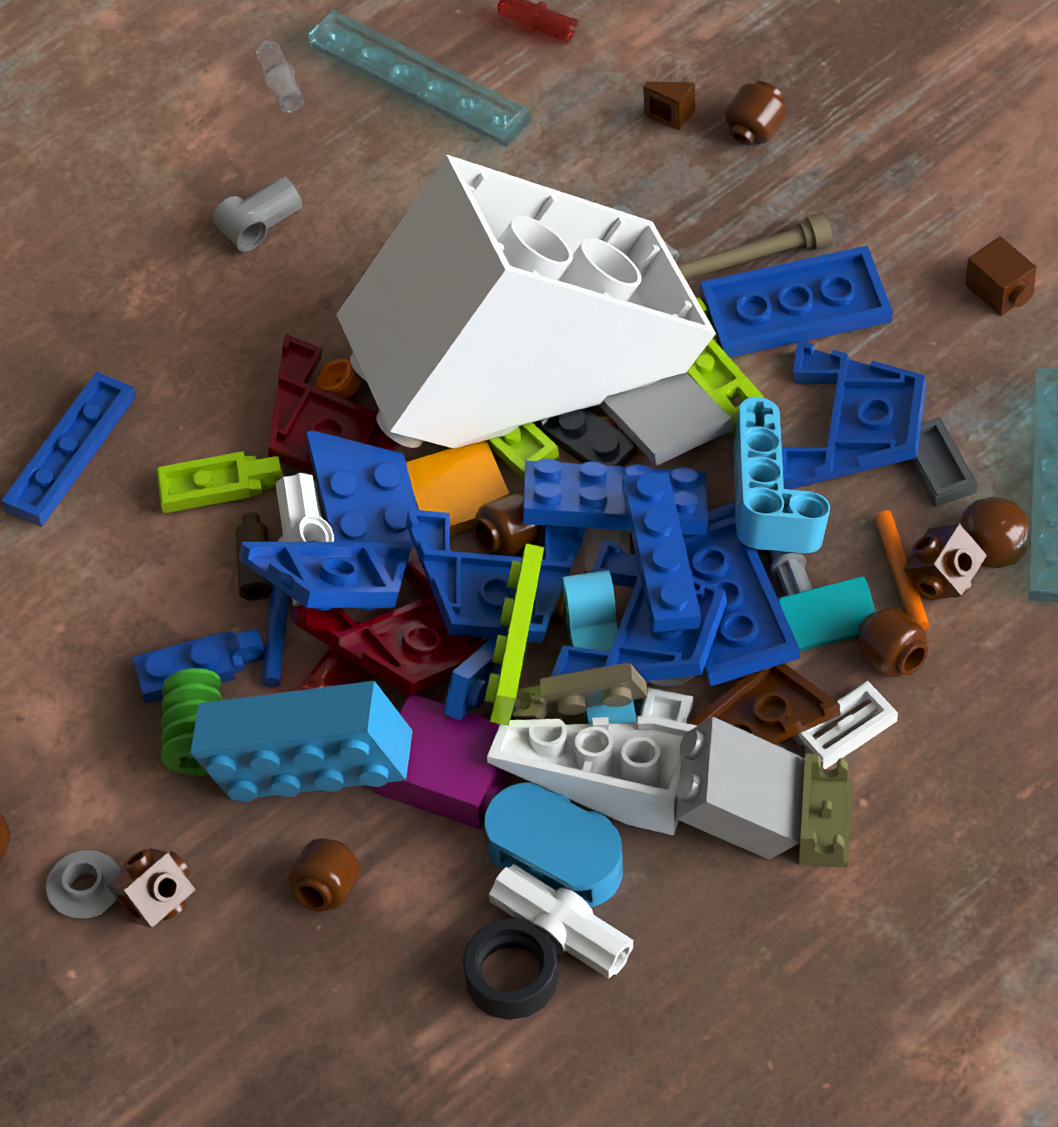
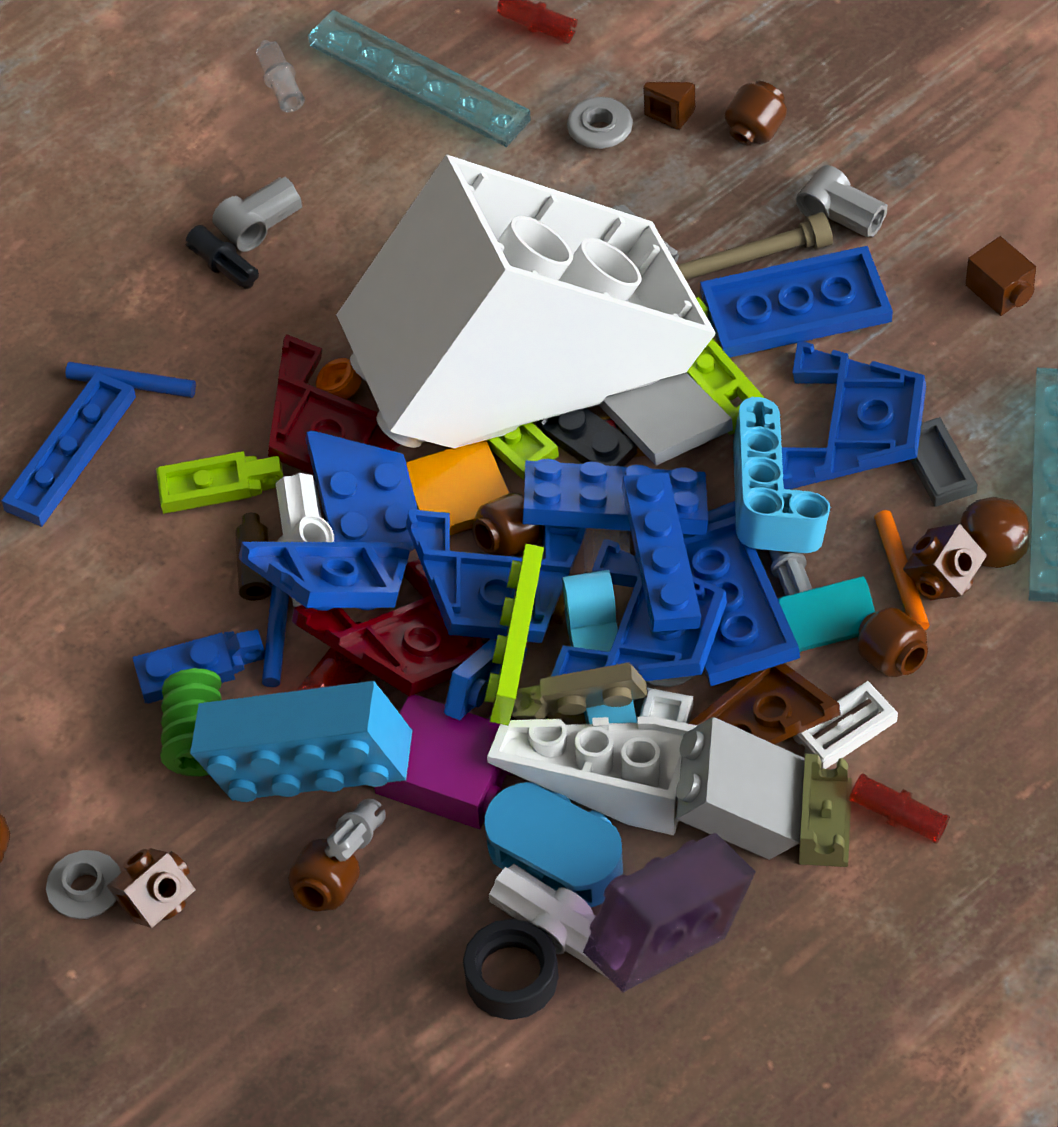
(138, 380): none -> blue bar
(221, 256): none -> black axle
(355, 830): none -> light grey axle
(599, 110): none -> light grey piece
(668, 911): none -> clear purple brick
(832, 194): none -> light grey piece
(899, 808): none -> clear red pin

